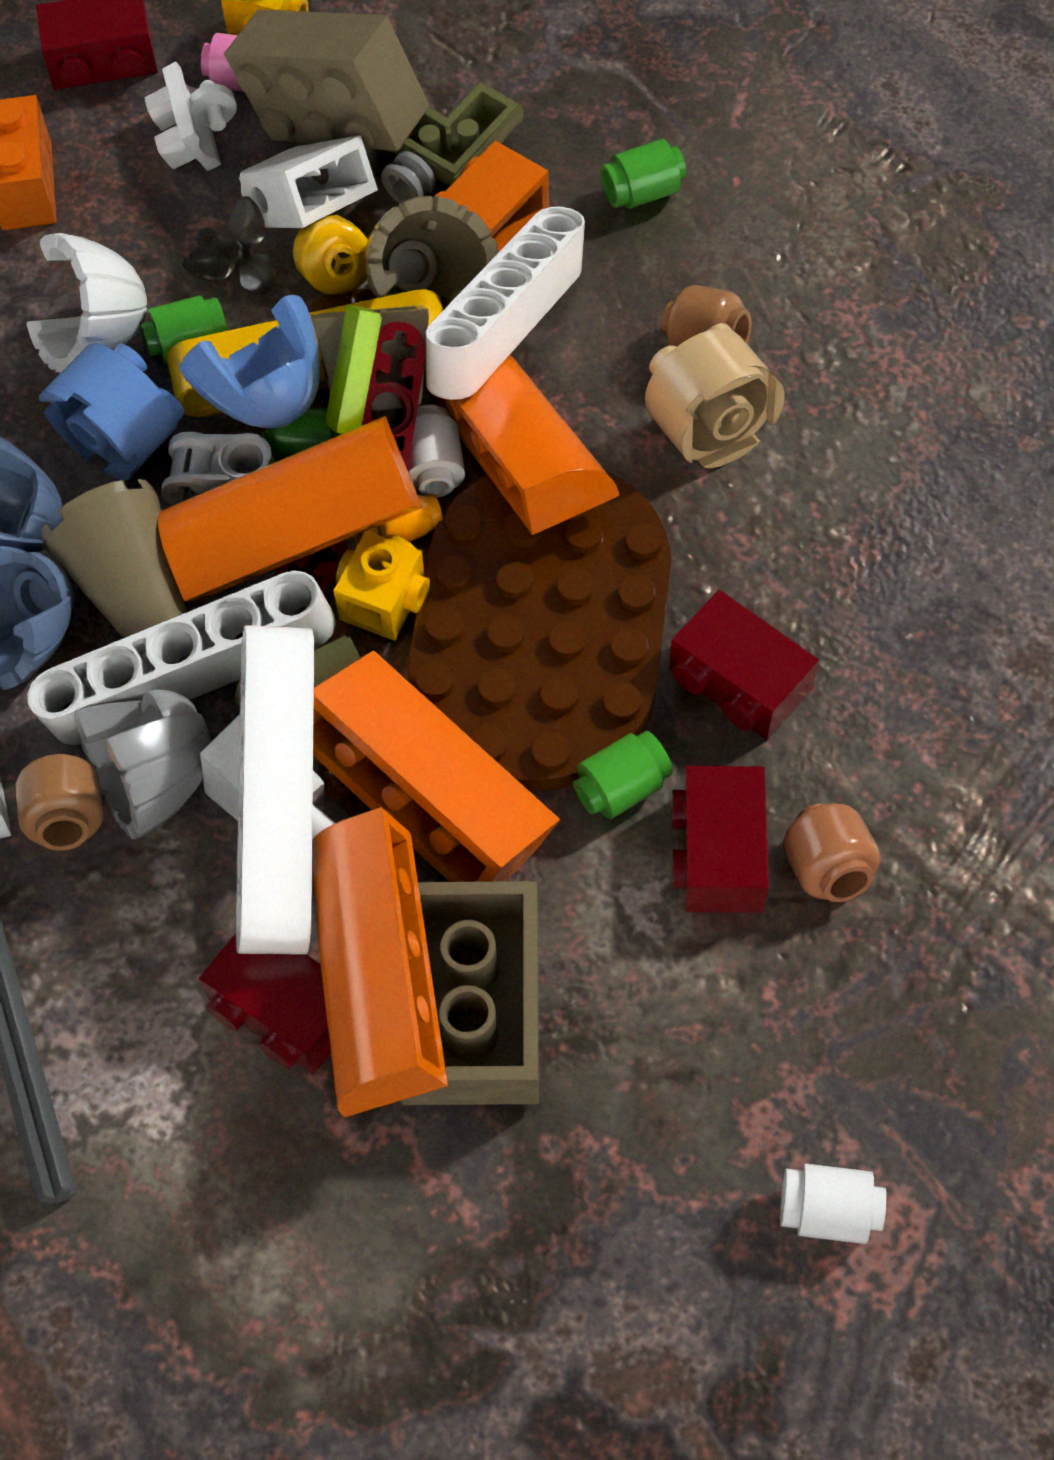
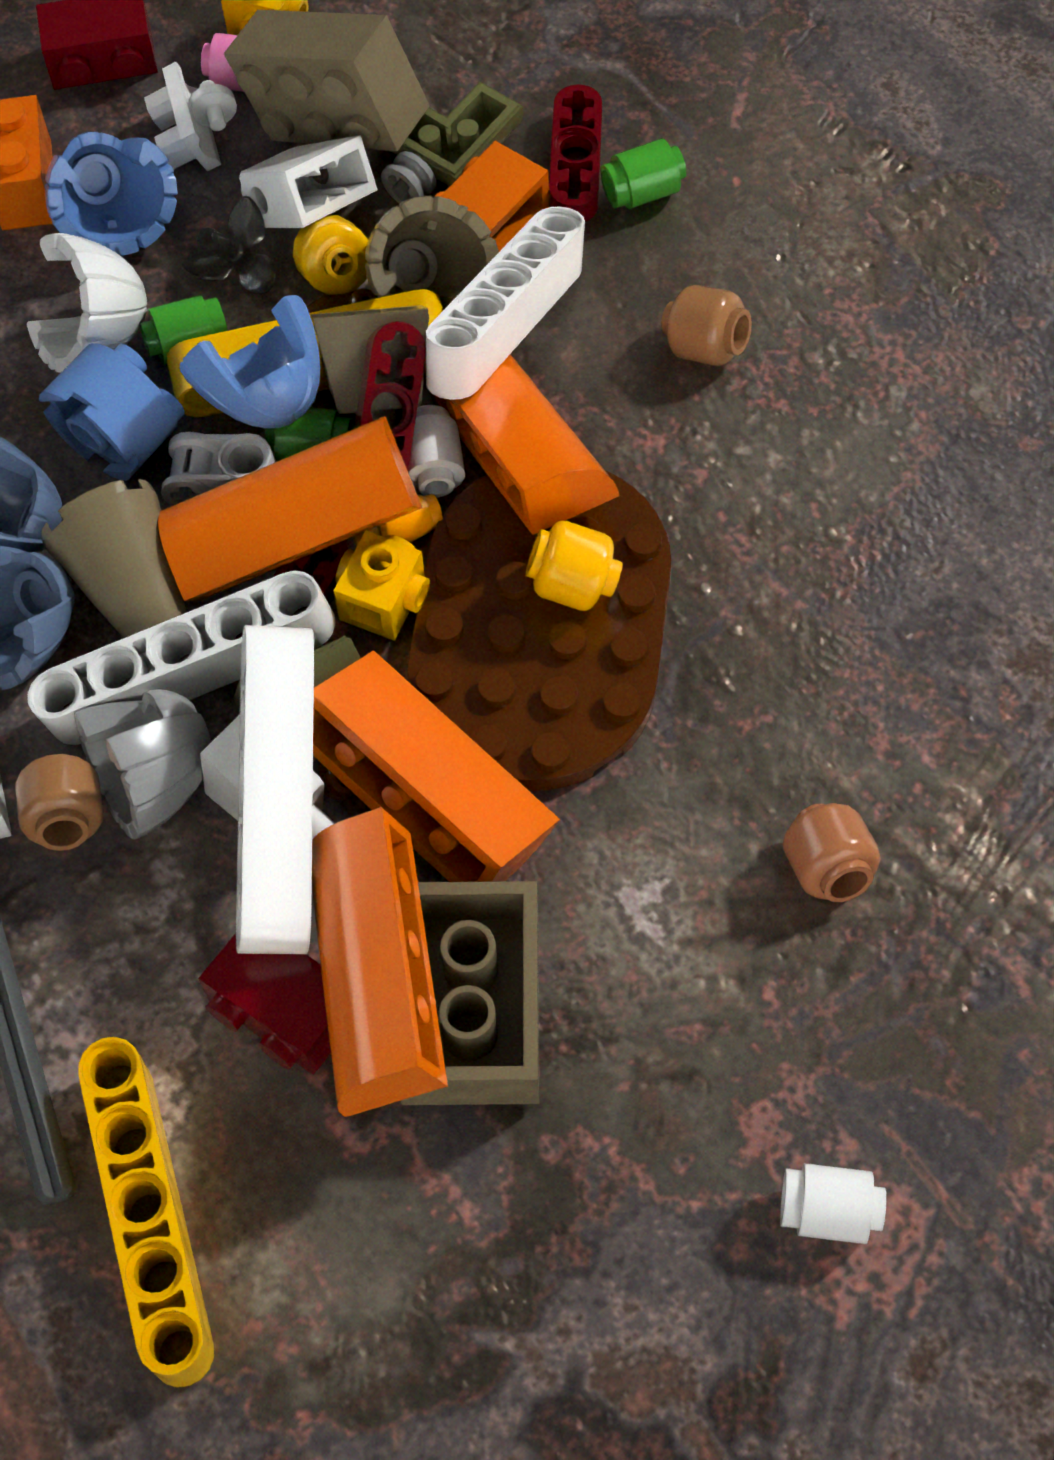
(111, 191): none -> medium blue hair
(158, 1239): none -> yellow beam
(353, 369): lime tile -> none
(567, 136): none -> dark red beam
(573, 565): none -> yellow head
(622, 774): bright green brick -> none
(712, 396): tan brick -> none
(723, 839): dark red brick -> none
(742, 665): dark red brick -> none

